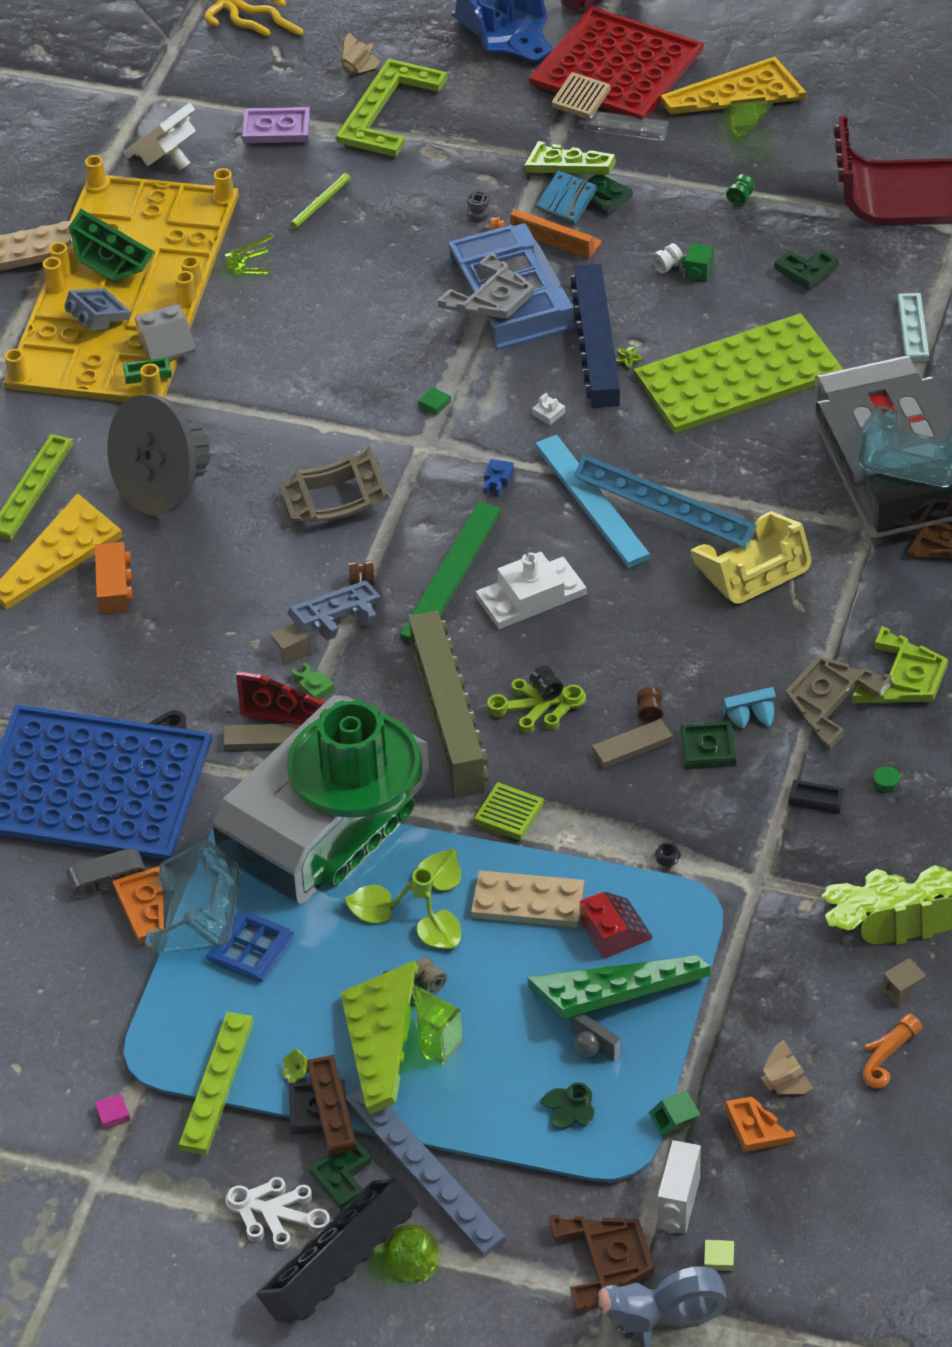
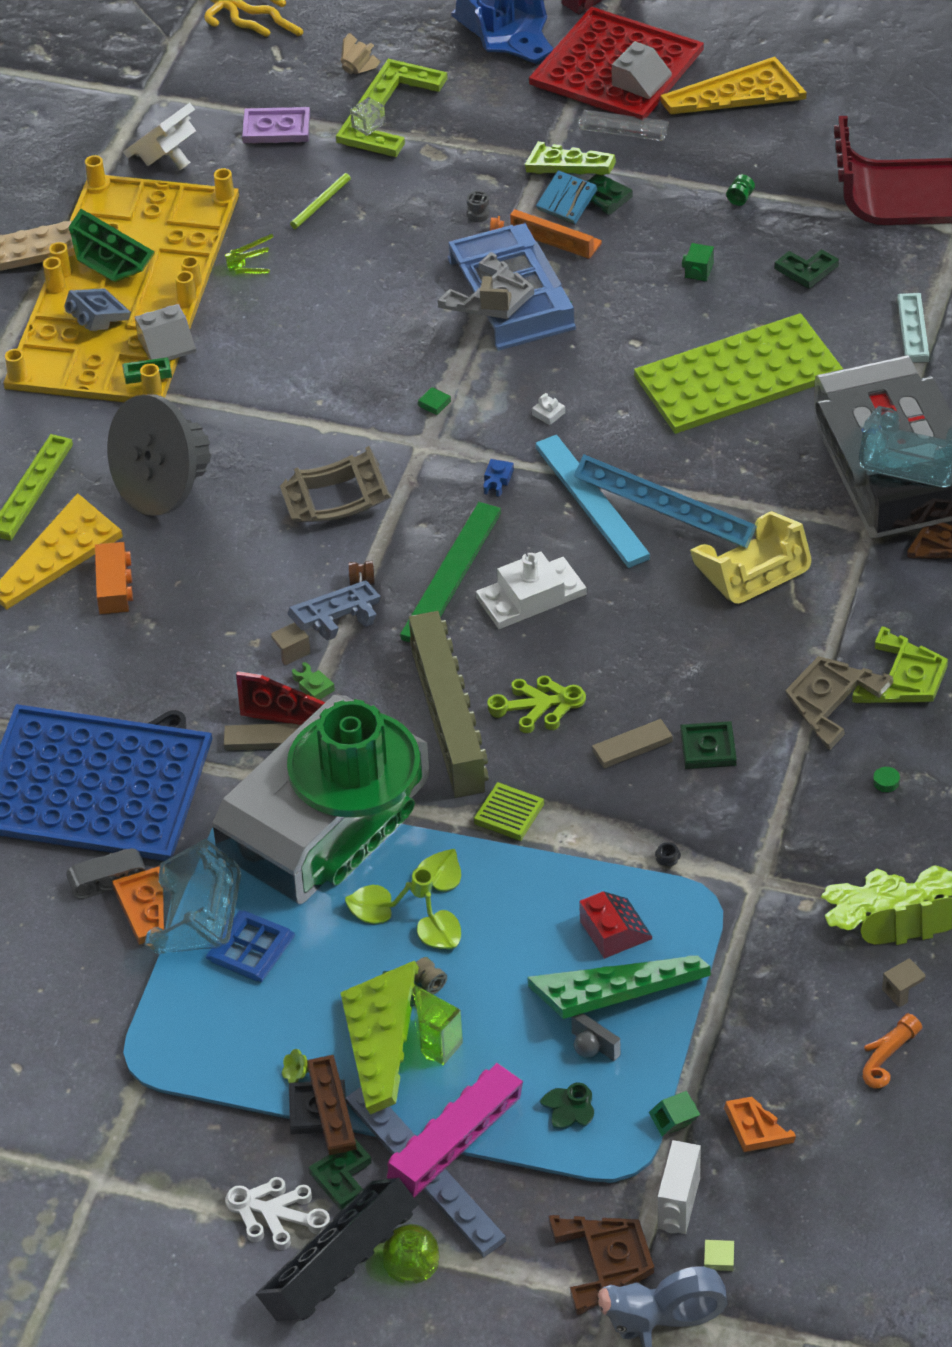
(112, 1111): dark pink tile -> none
(216, 1084): lime plate -> none
(367, 116): none -> clear brick
(455, 1128): none -> dark pink brick
(493, 298): none -> dark tan panel
(527, 899): tan plate -> none
(546, 683): black wheel -> none
(581, 95): tan tile -> none
(596, 336): dark blue brick -> none
(628, 356): lime plant -> none
(640, 71): none -> light grey slope
(649, 704): reddish brown wheel -> none
(666, 259): white wheel -> none
(745, 116): clear neon green slope -> none
(759, 701): medium azure tile -> none
(784, 1072): tan brick -> none
(816, 796): black tile -> none

